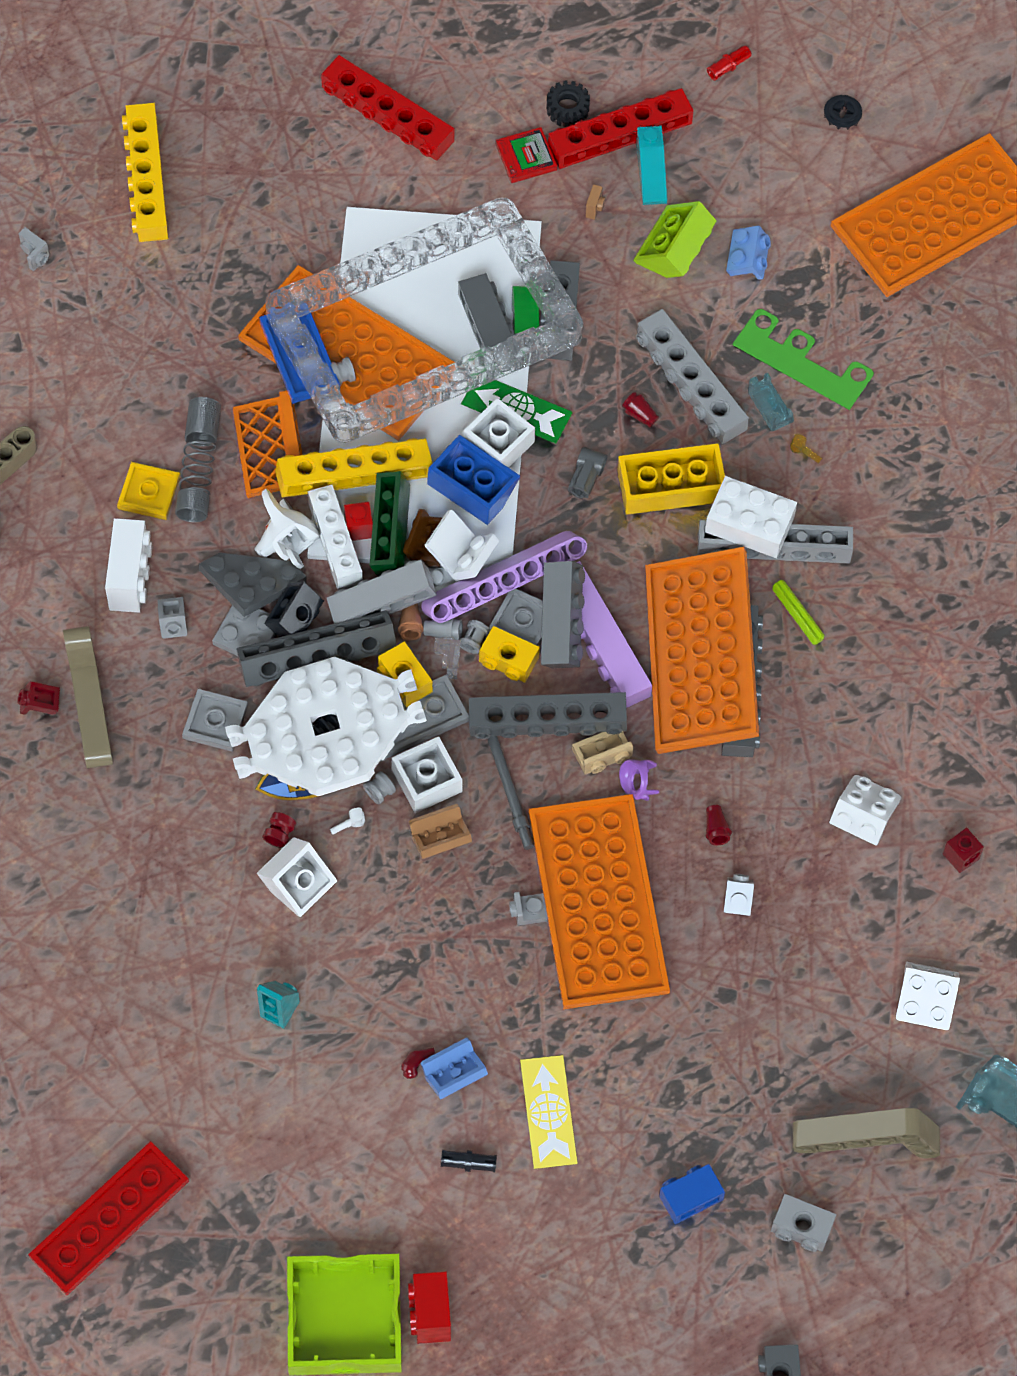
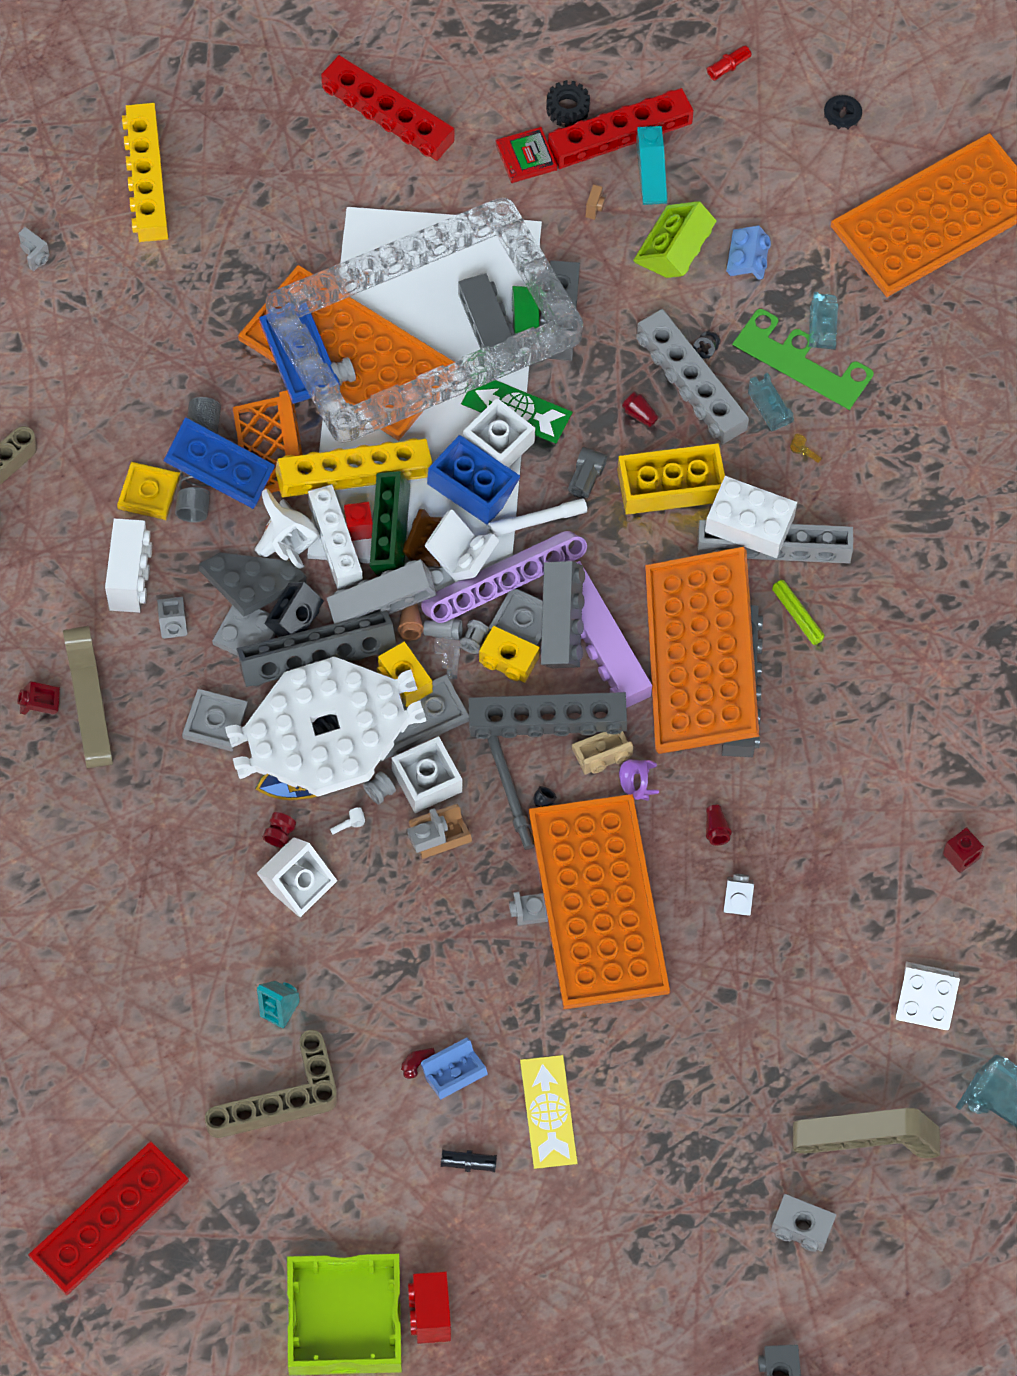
(219, 463): none -> blue plate
(281, 1098): none -> dark tan beam
(428, 833): none -> light grey bracket
(544, 797): none -> black hinge
(564, 510): none -> white piece
(691, 1193): blue brick -> none
(707, 337): none -> black bush
(823, 321): none -> clear light blue hinge
(865, 809): white bracket -> none

